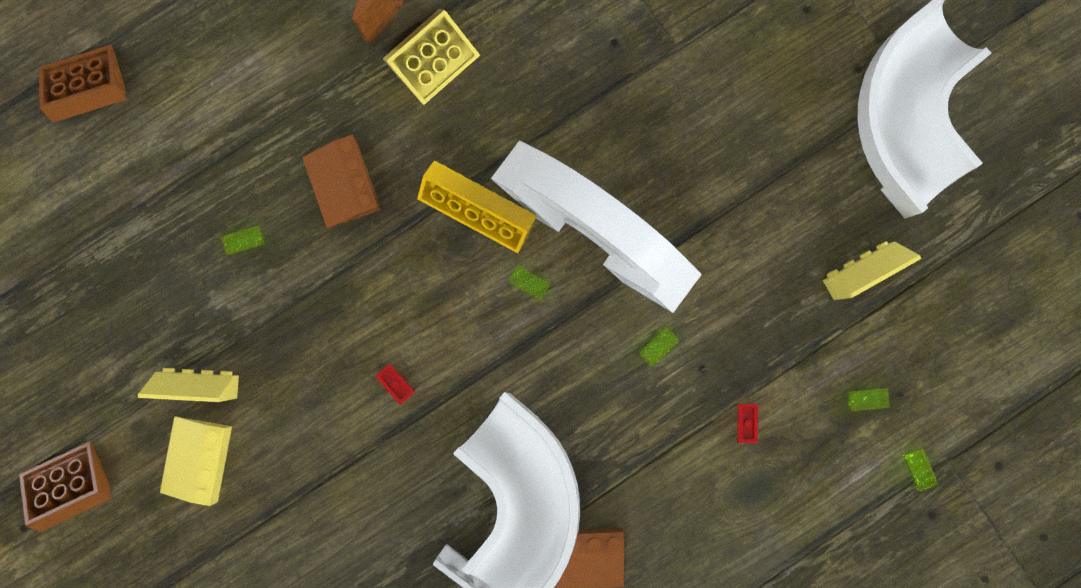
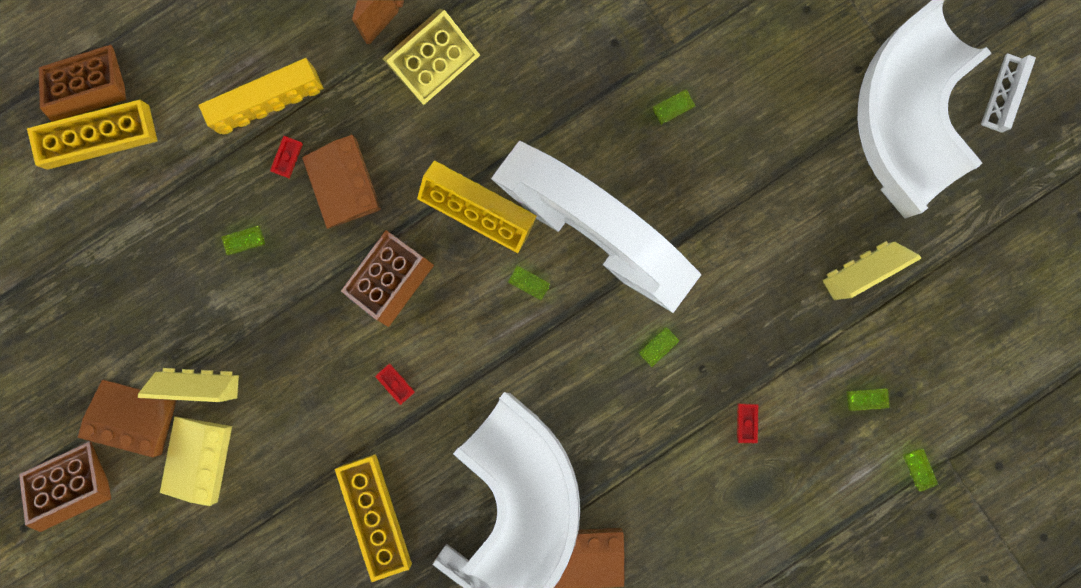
(92, 134): none -> yellow brick
(127, 422): none -> dark orange slope
(261, 97): none -> yellow brick
(286, 157): none -> red plate
(373, 517): none -> yellow brick
(387, 278): none -> dark orange slope
(673, 107): none -> clear neon green plate
(1015, 92): none -> white fence

